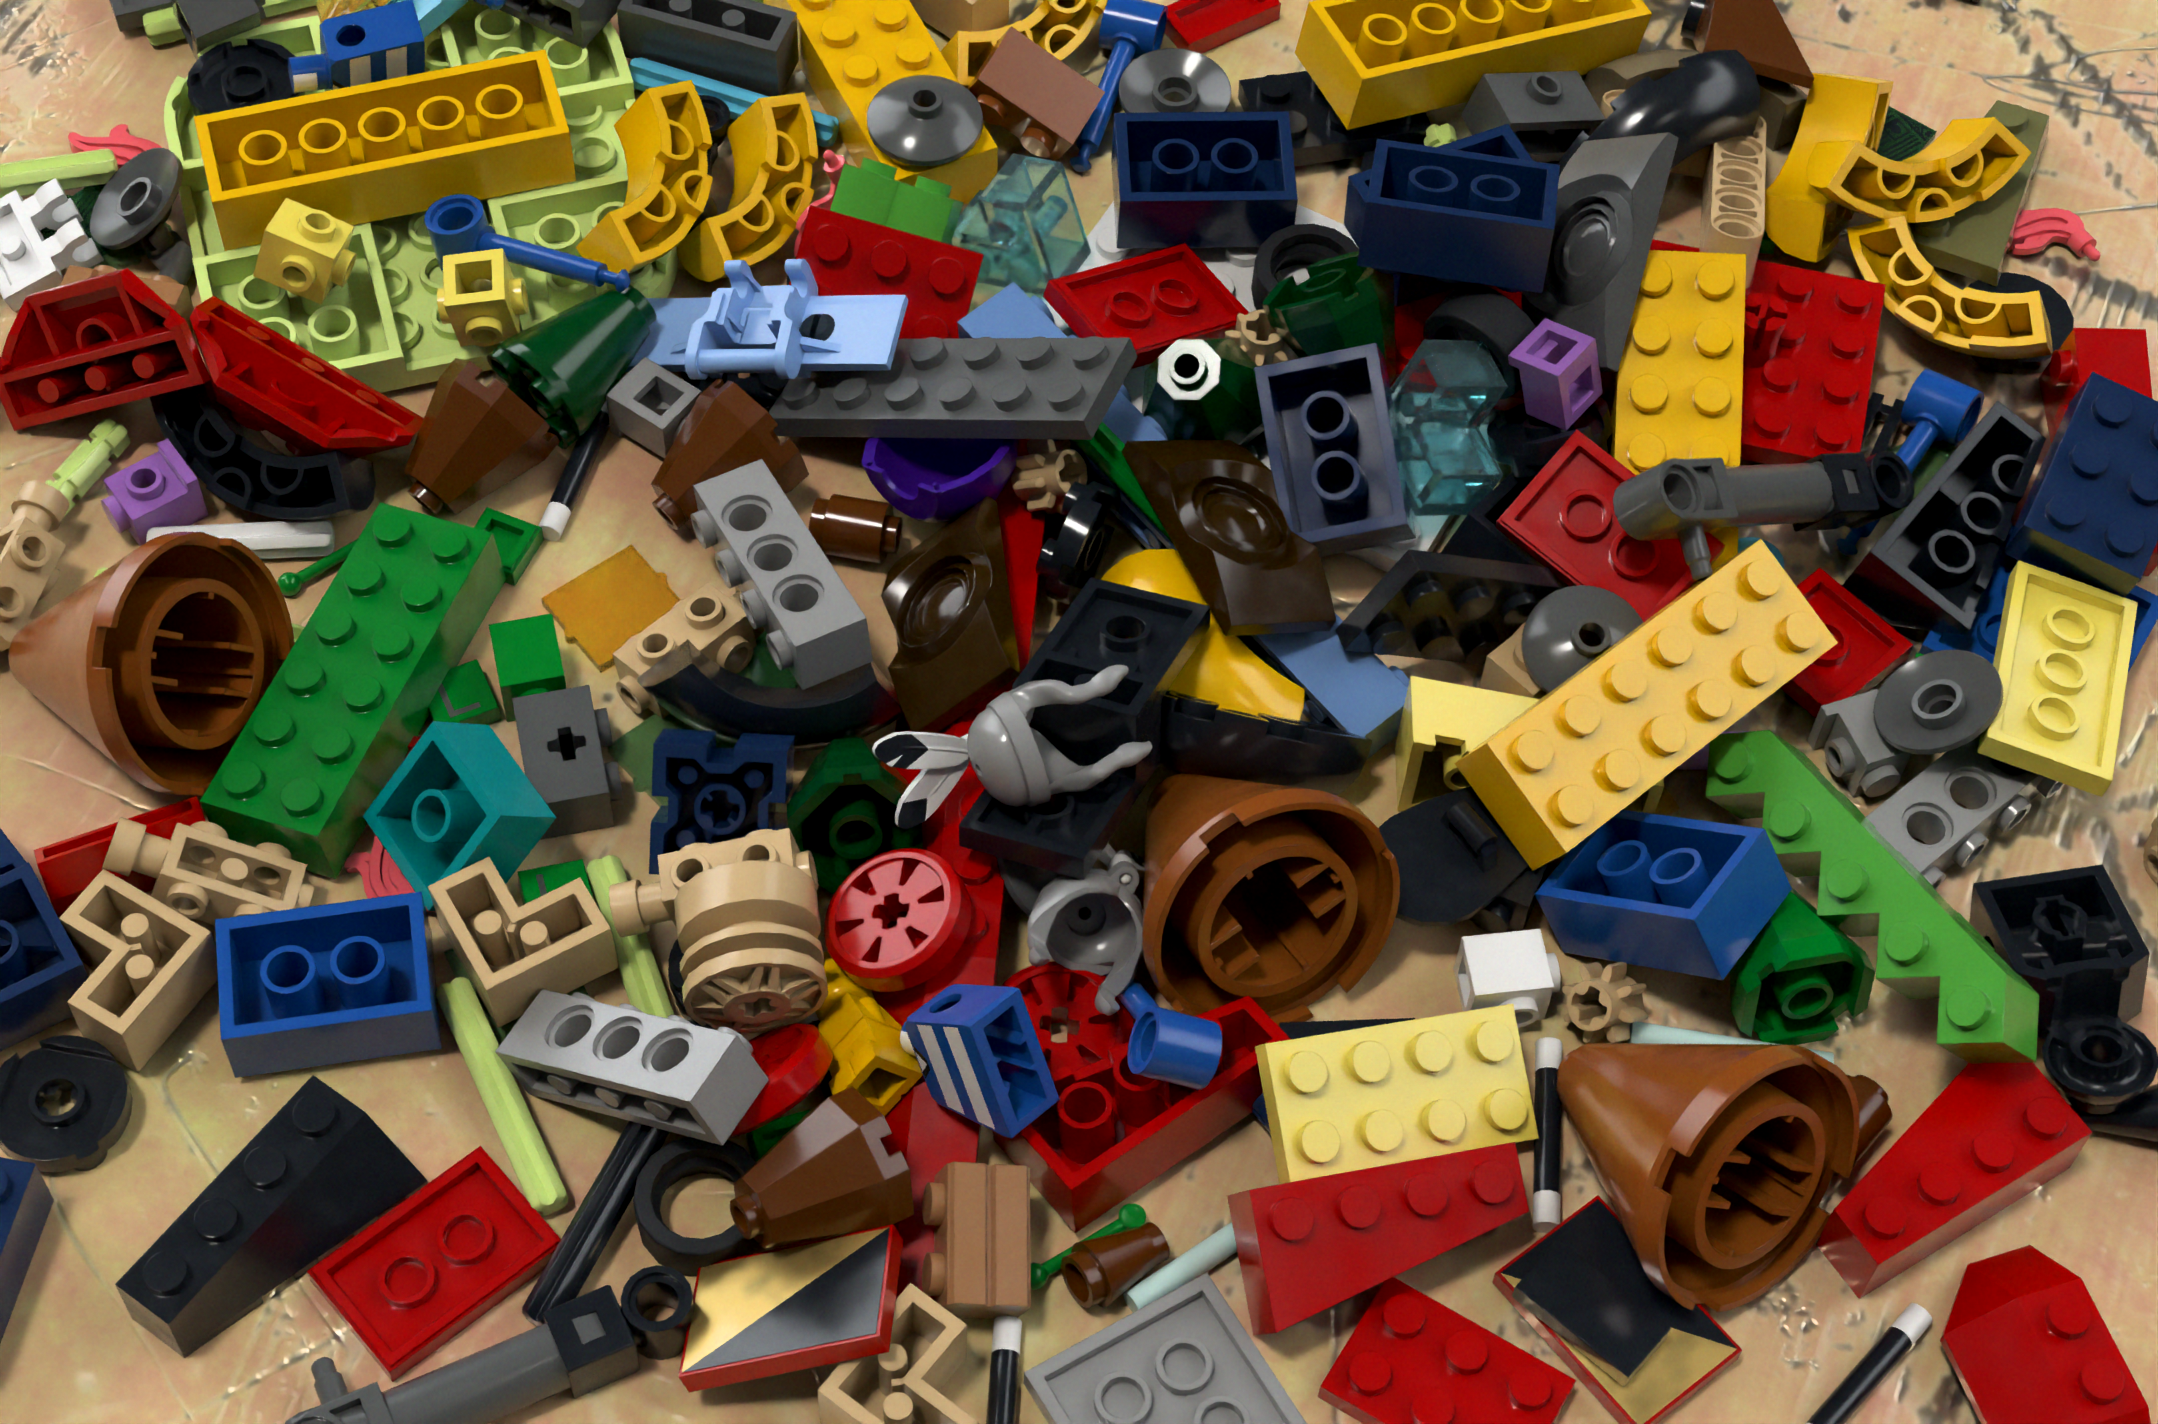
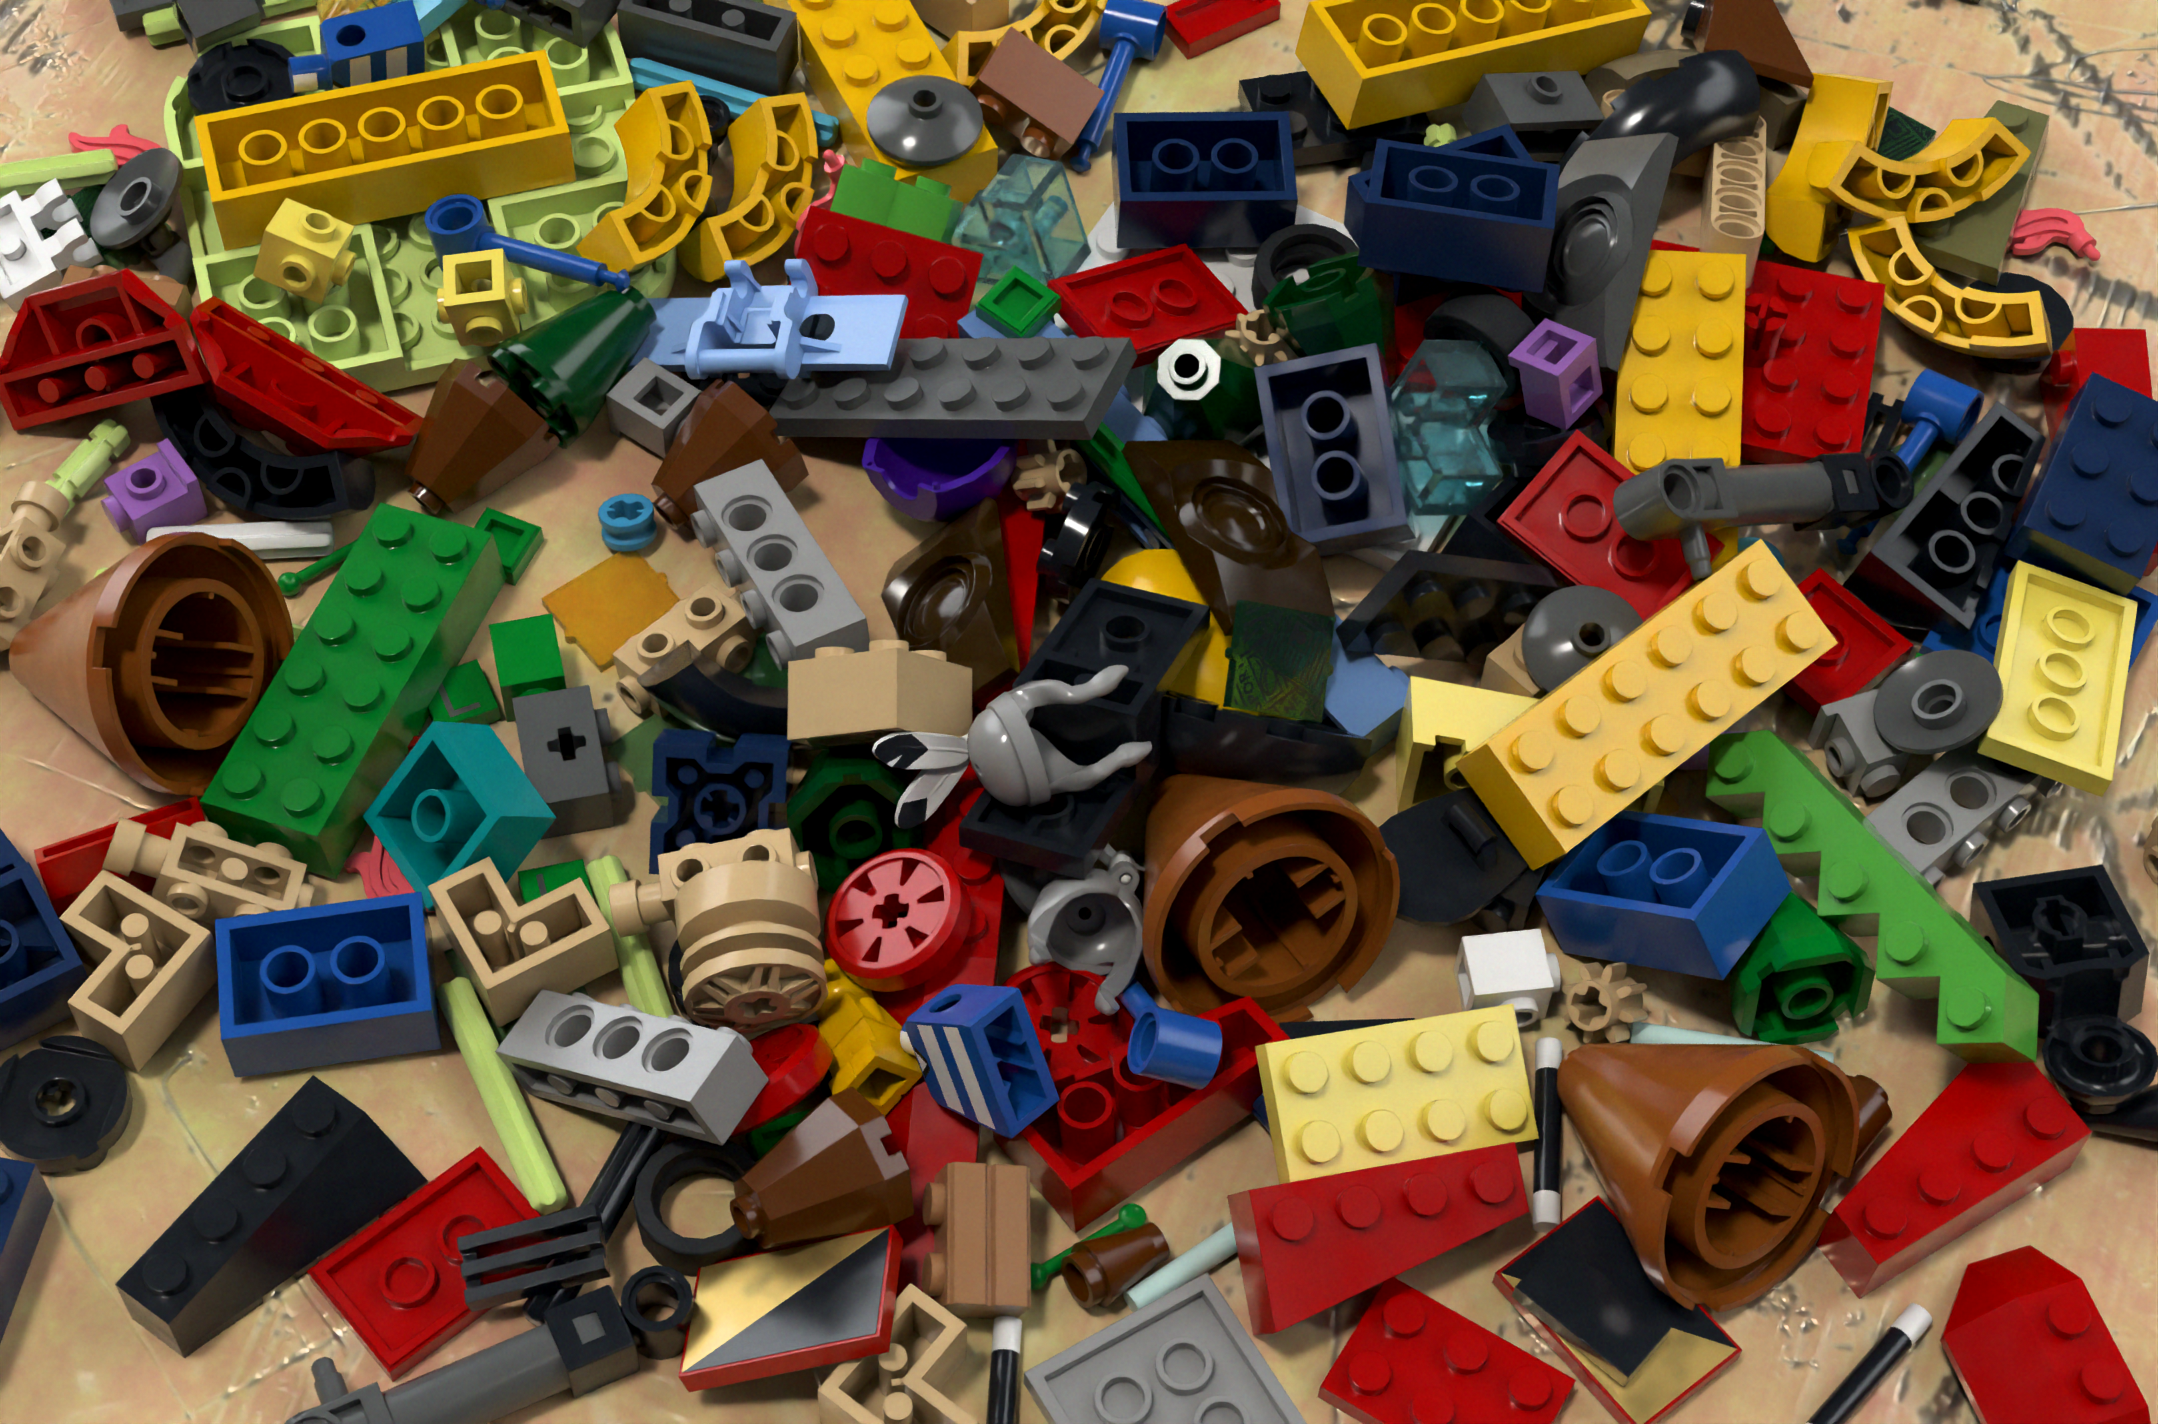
(526, 1233): none -> black tile
(574, 477): black bar -> none
(627, 522): none -> dark azure bush
(855, 528): reddish brown brick -> none
(867, 695): none -> tan brick
(1018, 305): none -> green tile
(1174, 83): dark grey dish -> none
(1279, 661): none -> clear green piece

